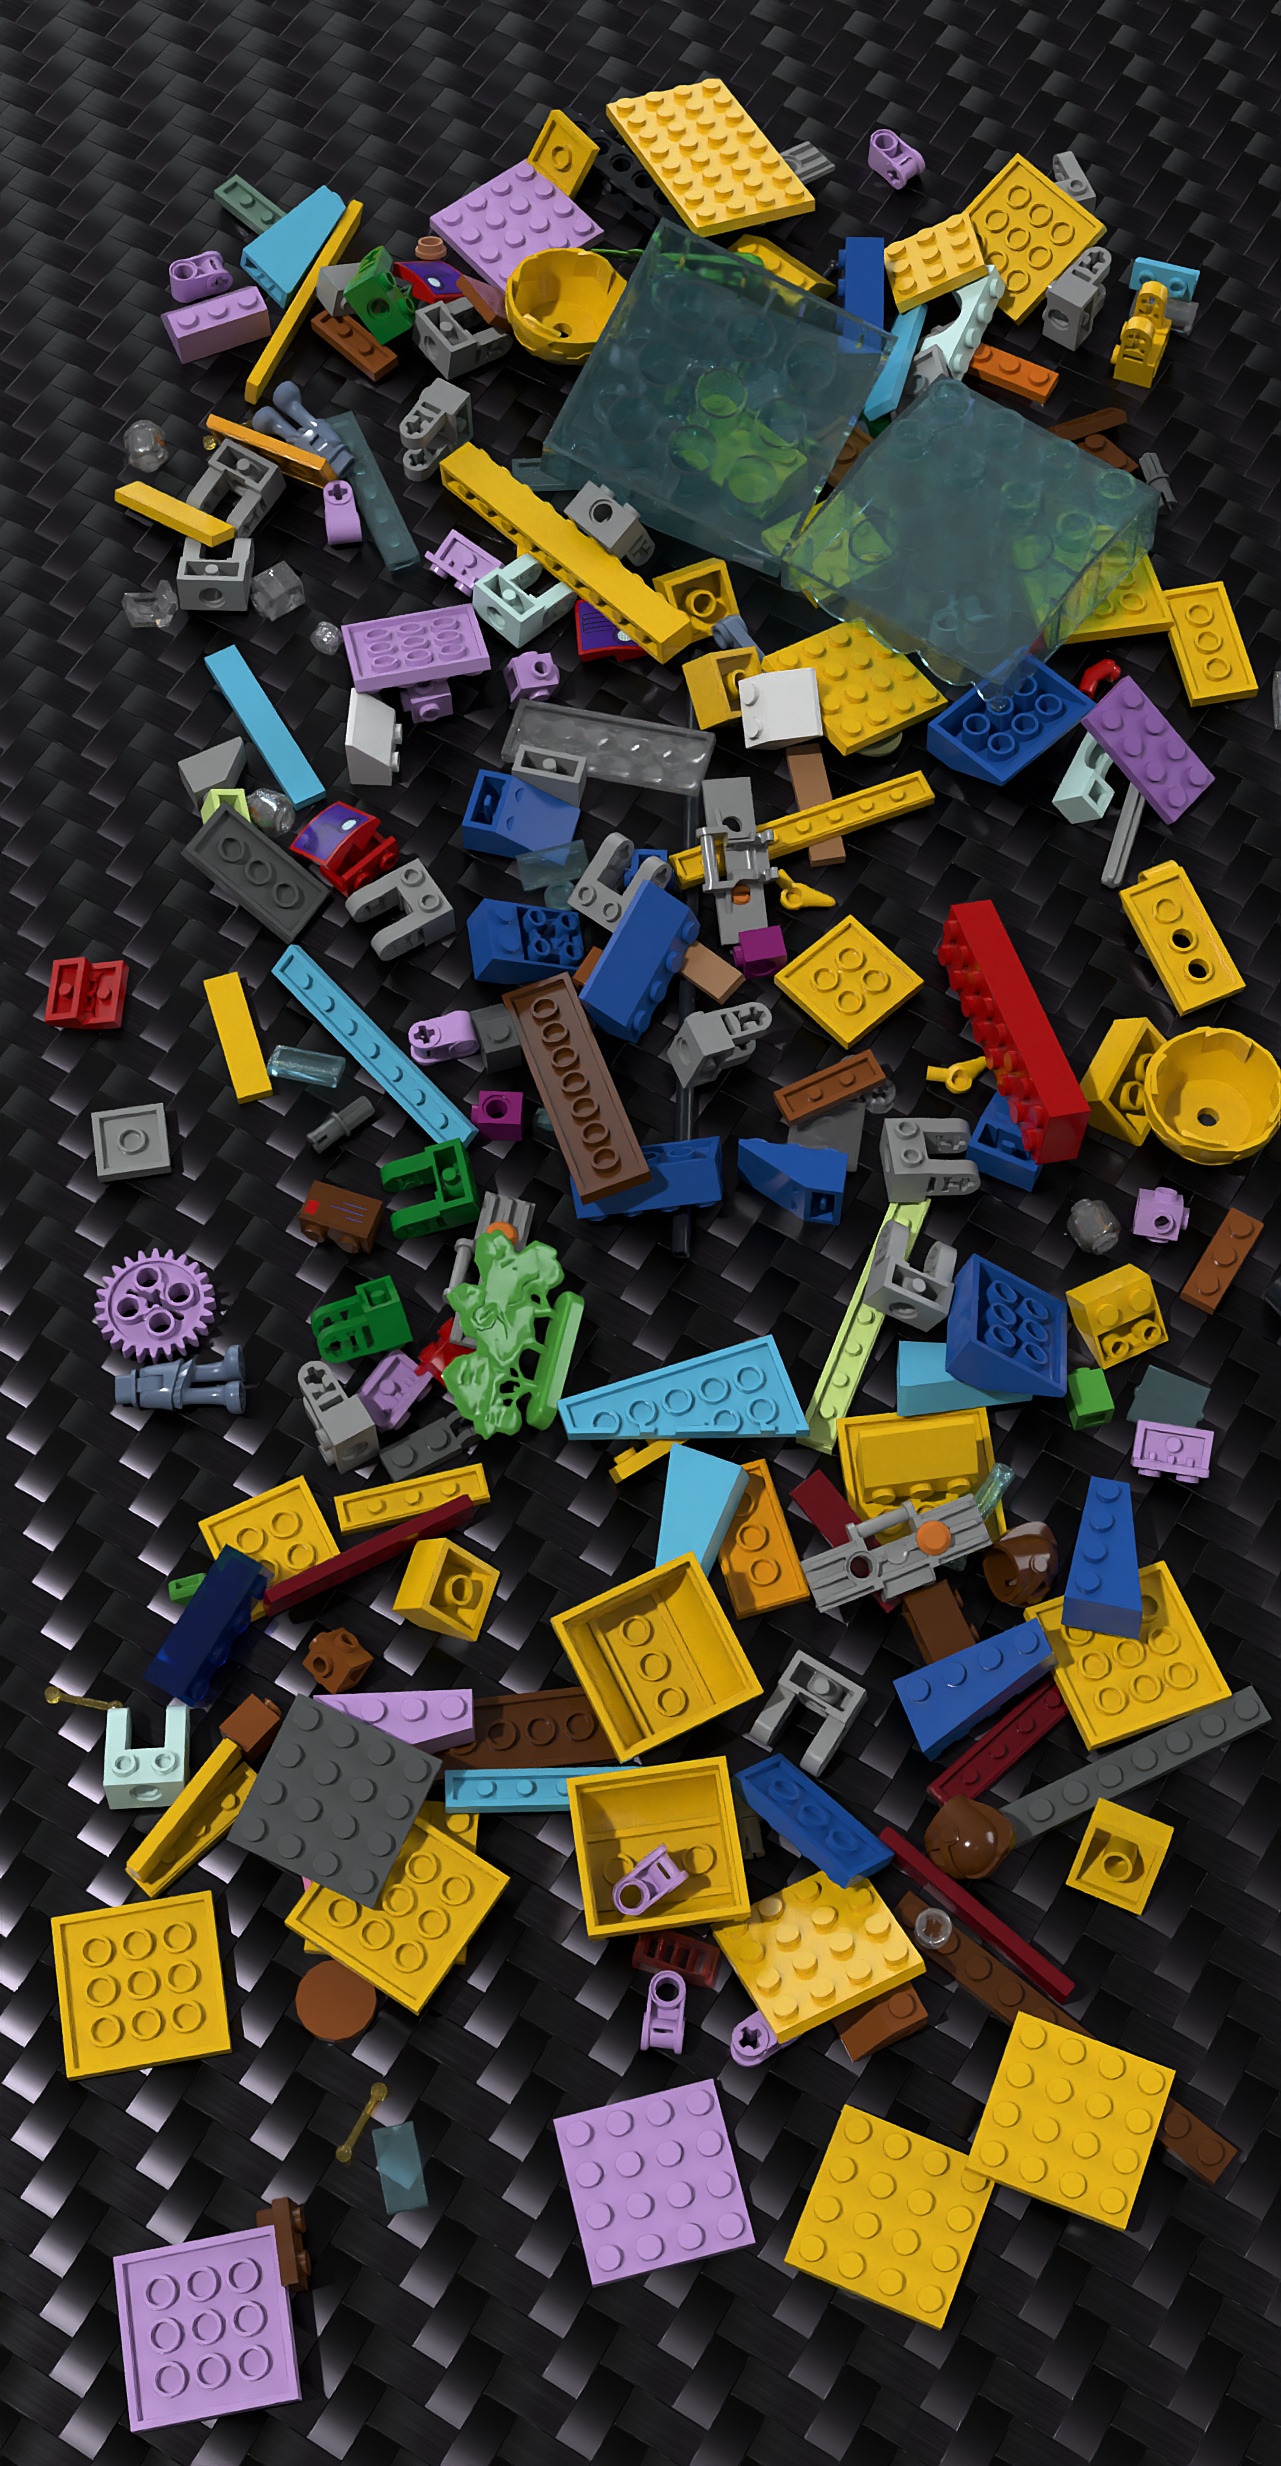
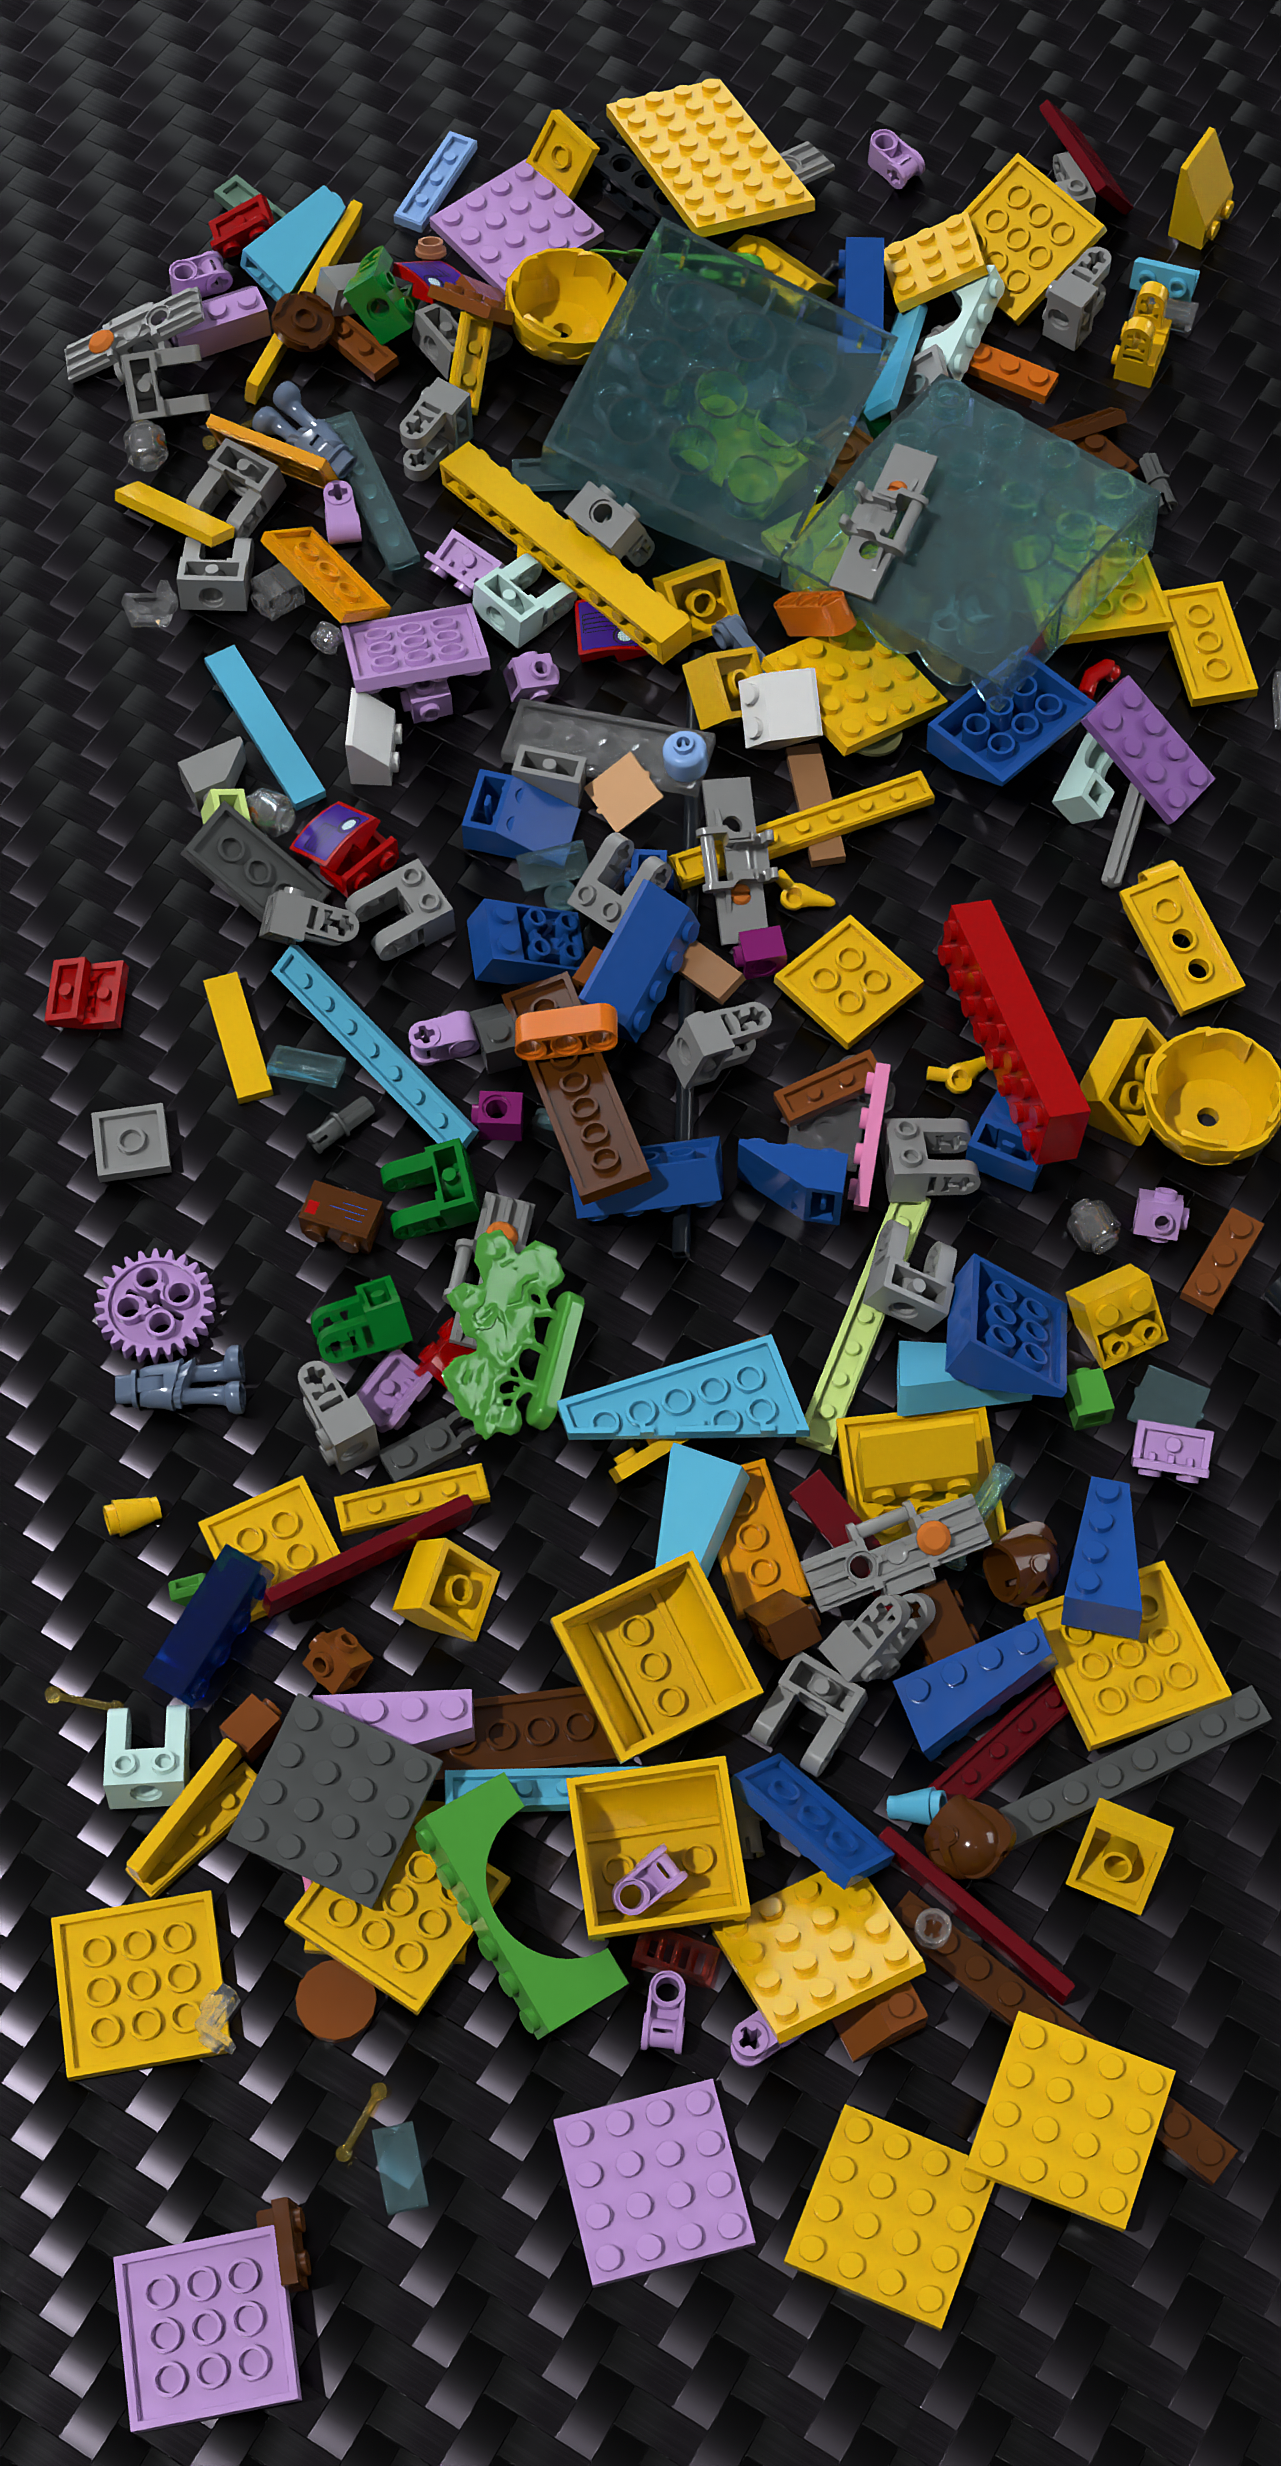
(123, 332): none -> light grey piece
(130, 1514): none -> yellow cone
(142, 383): none -> light grey brick
(216, 2010): none -> clear bracket
(241, 226): none -> red bracket
(295, 918): none -> light grey brick
(303, 321): none -> reddish brown tile
(326, 574): none -> light orange tile
(435, 182): none -> light blue tile
(471, 302): none -> dark orange plate
(471, 356): none -> yellow tile
(543, 1986): none -> bright green arch
(566, 1031): none -> orange beam
(624, 792): none -> light nougat piece
(685, 756): none -> light blue head
(783, 1624): none -> reddish brown brick
(815, 613): none -> orange beam
(866, 1152): none -> bright pink plate
(874, 518): none -> light grey piece
(878, 1638): none -> light grey brick
(916, 1806): none -> medium azure cone
(1085, 157): none -> dark red tile
(1202, 193): none -> yellow slope

